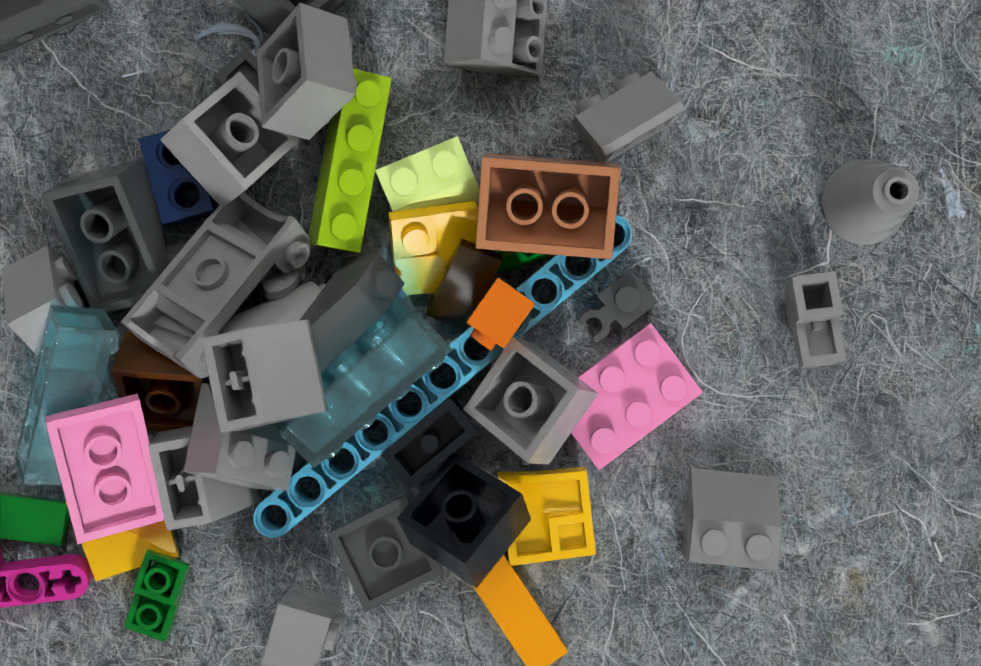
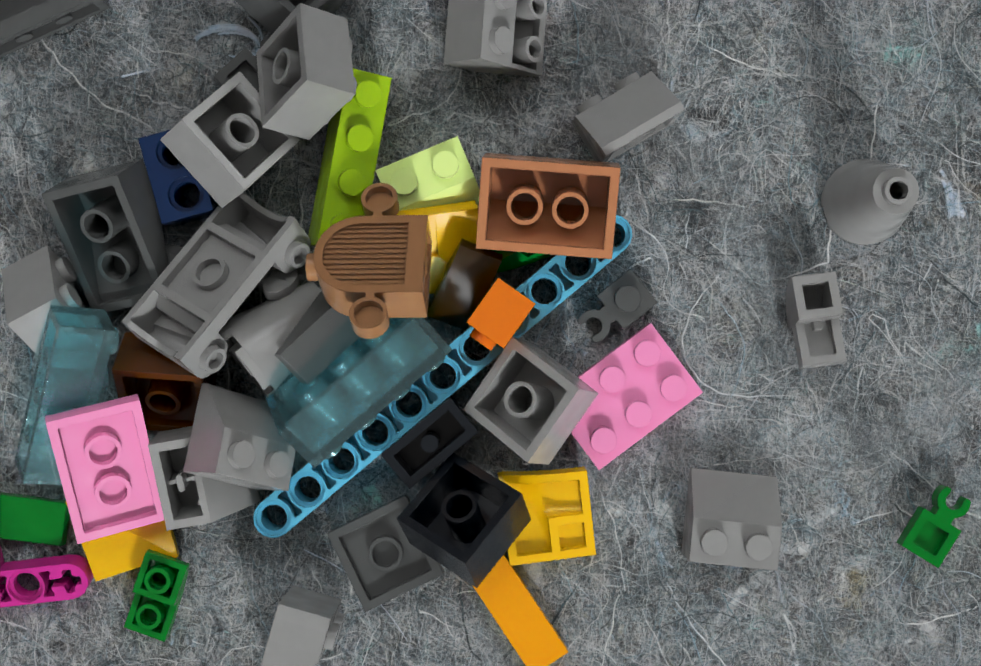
(264, 375): light grey slope -> none
(375, 264): none -> medium nougat piece
(931, 532): none -> green plate

